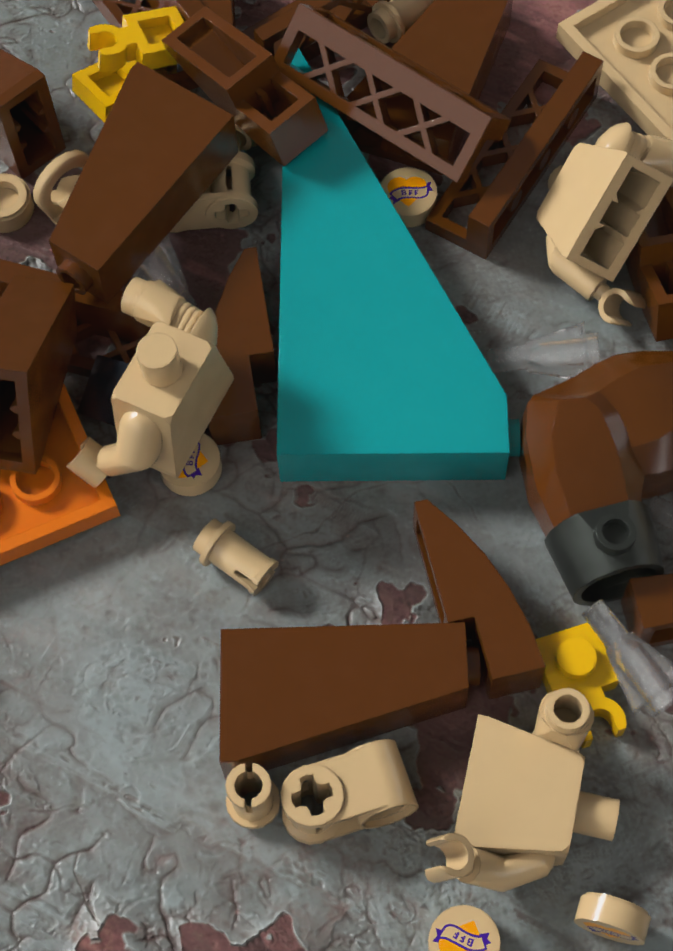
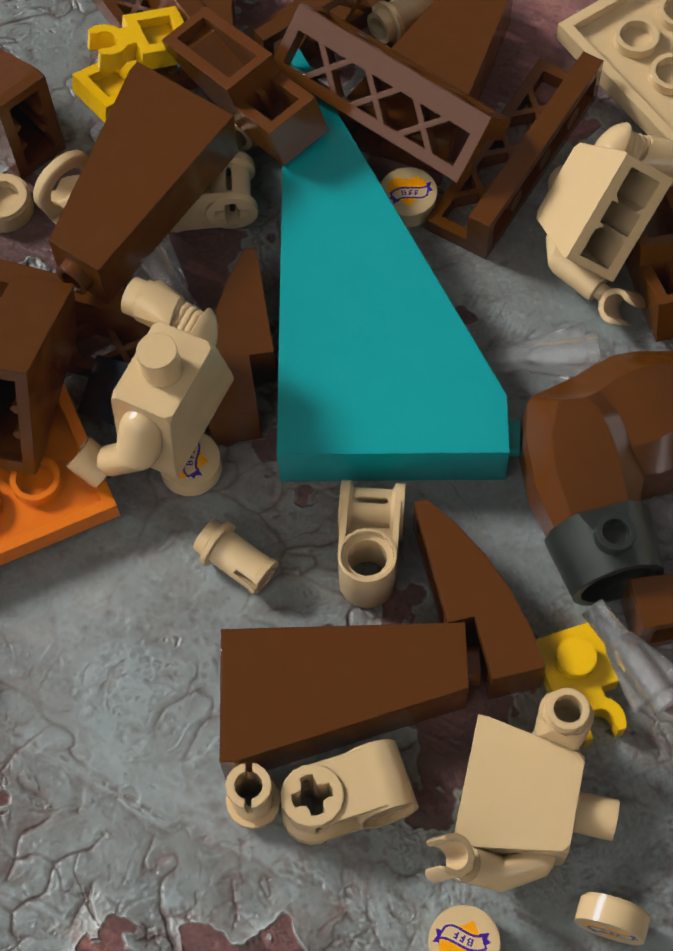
(369, 532): none -> tan piece

